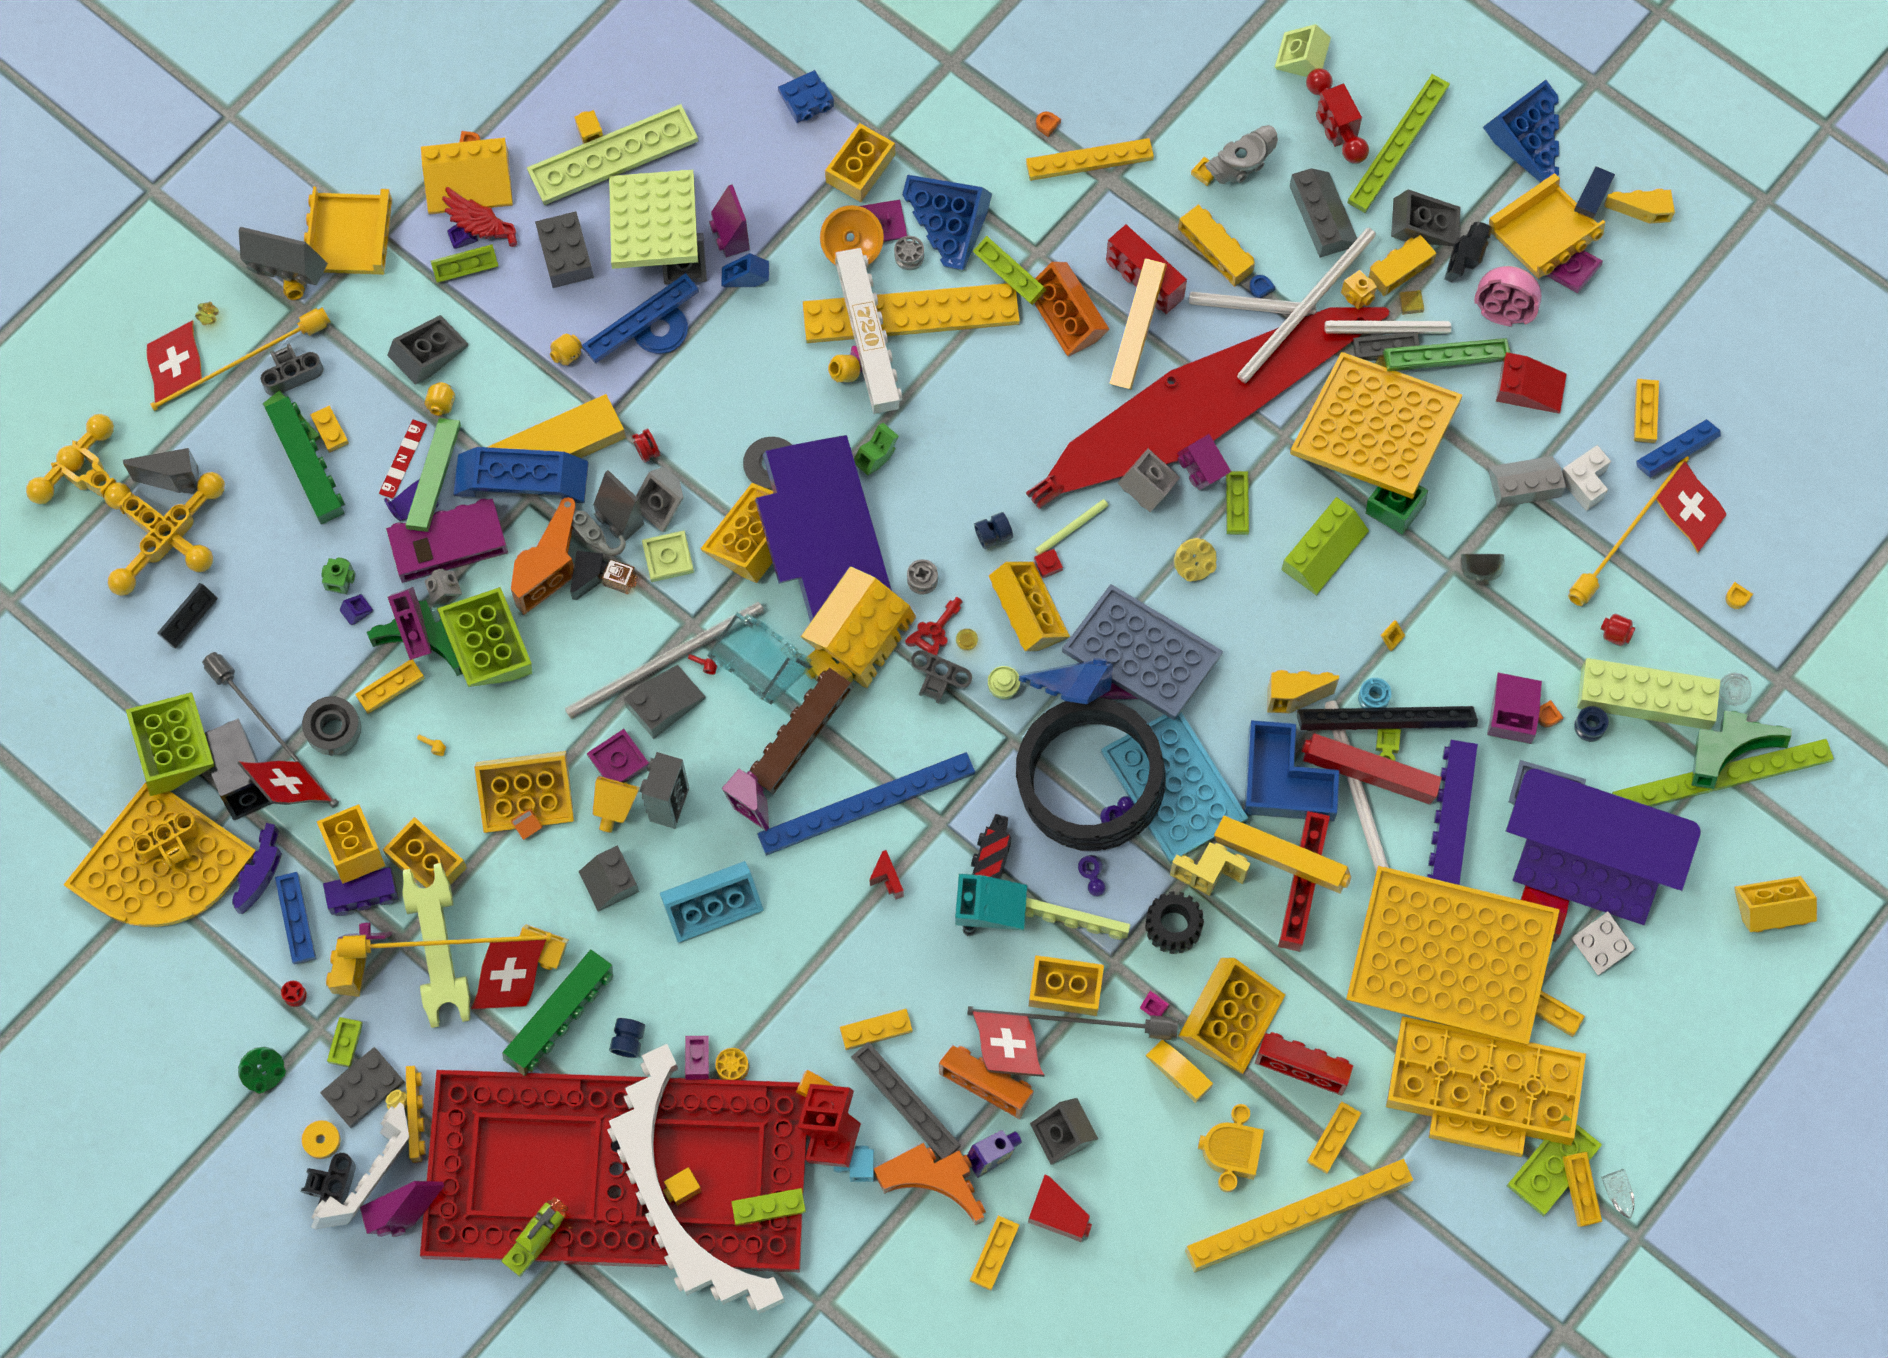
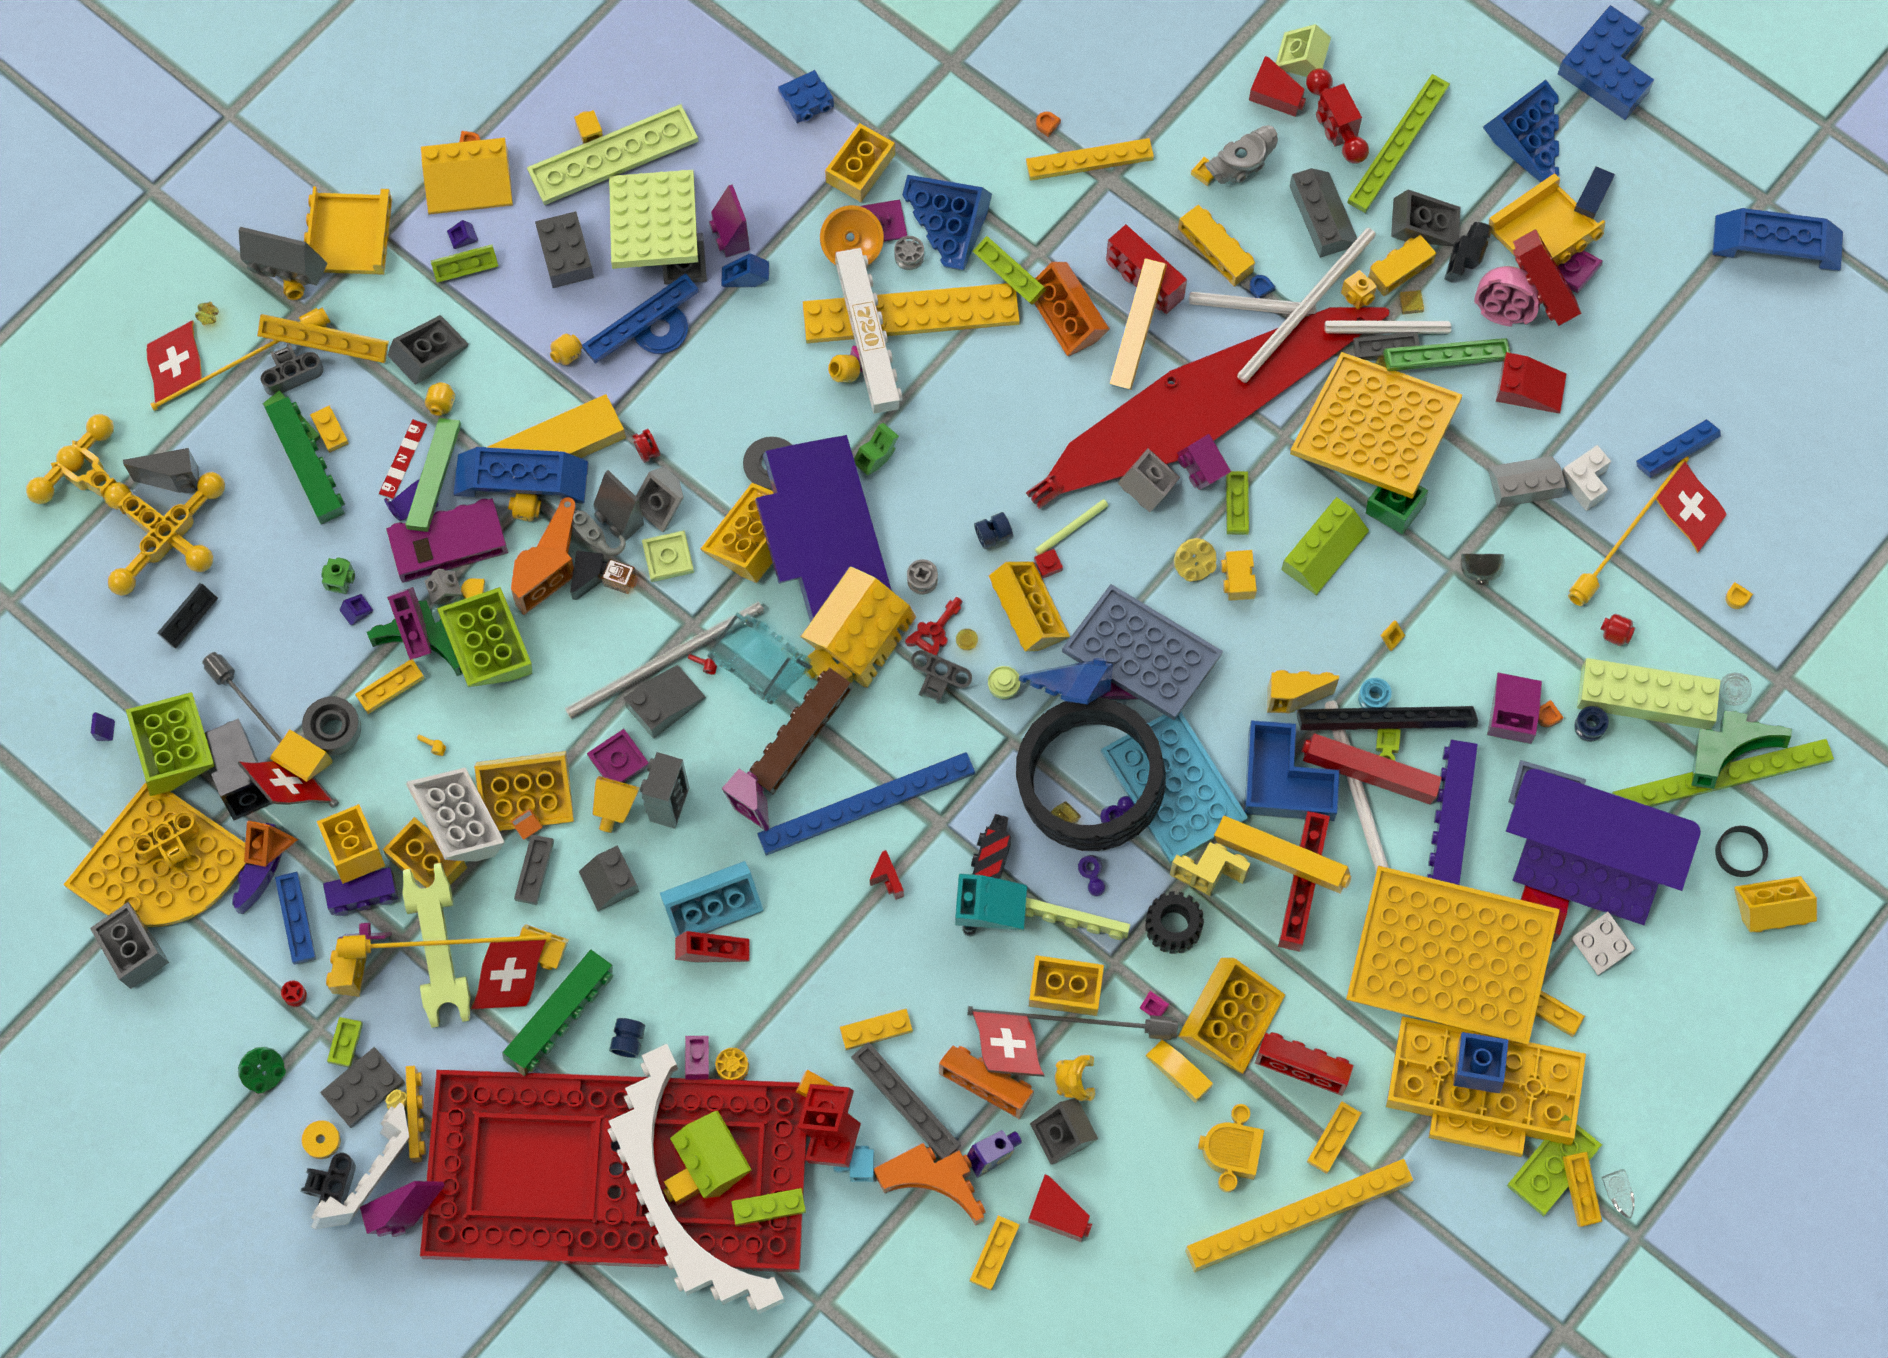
(102, 727): none -> dark purple slope
(129, 946): none -> dark grey slope
(265, 843): none -> orange slope
(300, 756): none -> yellow slope
(323, 338): none -> yellow tile
(456, 816): none -> white slope
(472, 587): none -> yellow tile
(477, 218): red animal -> none
(525, 506): none -> yellow head
(534, 869): none -> dark grey plate
(535, 1236): lime plate -> none
(711, 948): none -> red slope
(711, 1155): none -> lime slope
(1066, 812): none -> clear yellow tile
(1069, 1076): none -> yellow helmet
(1238, 581): none -> yellow brick
(1277, 89): none -> red slope
(1480, 1062): none -> blue brick
(1544, 273): none -> red brick
(1599, 65): none -> blue piece
(1646, 206): yellow slope -> none
(1646, 410): yellow plate -> none
(1751, 831): none -> black tyre
(1778, 235): none -> blue slope

